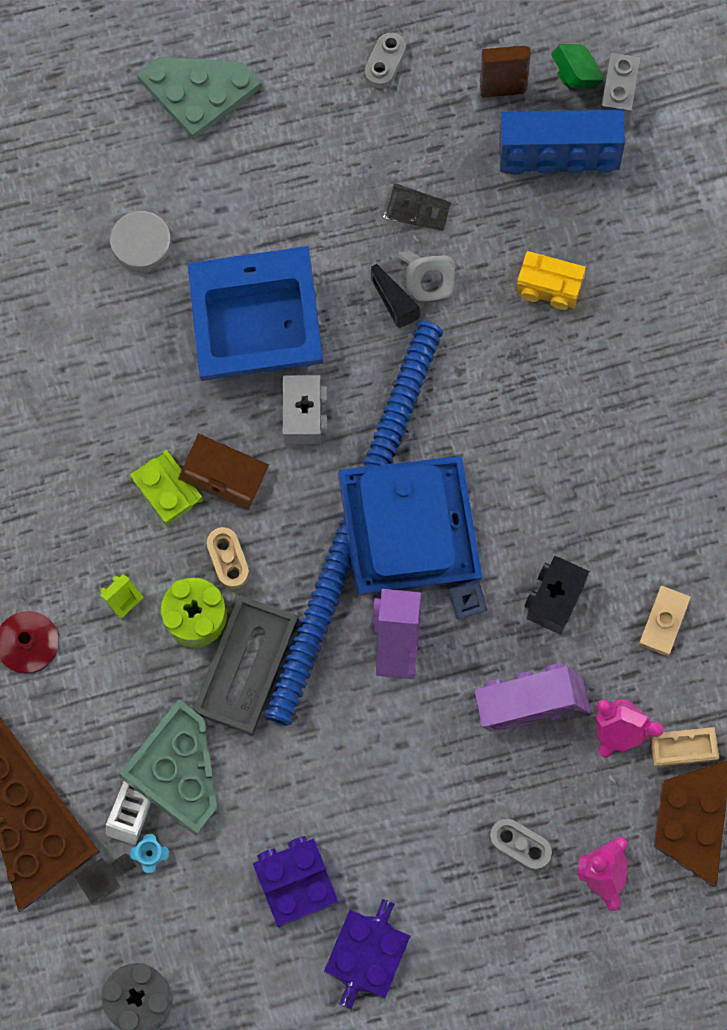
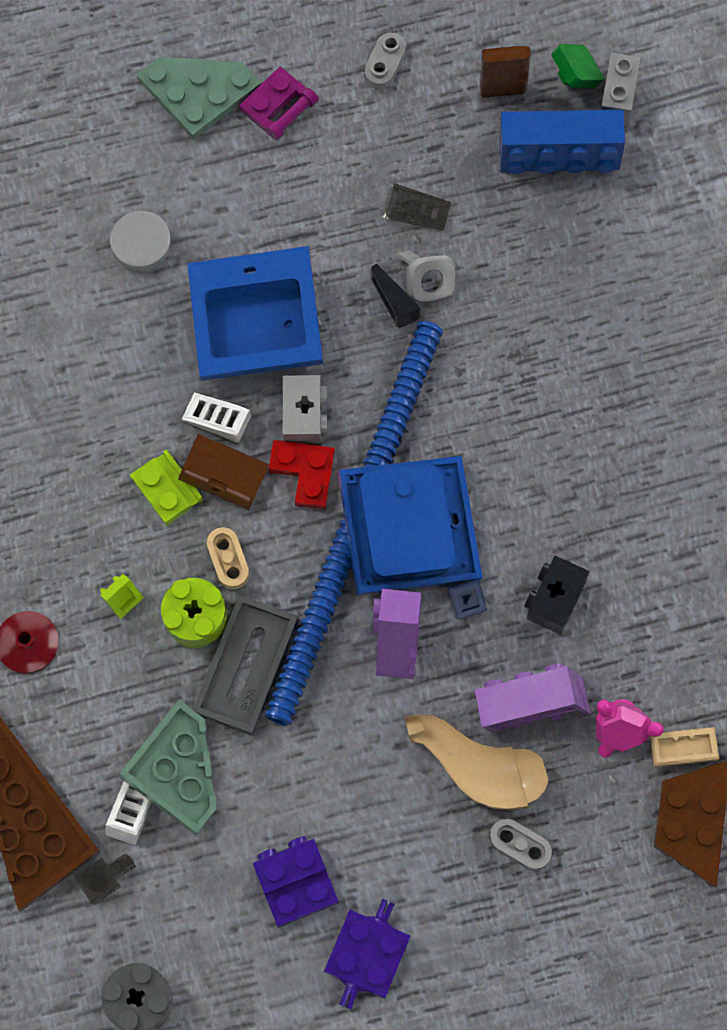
(149, 844): medium azure plate -> none
(233, 434): none -> white slope
(272, 97): none -> magenta plate
(311, 464): none -> red plate
(486, 774): none -> tan animal
(550, 280): yellow brick -> none
(606, 871): dark pink rock -> none
(664, 621): tan plate -> none

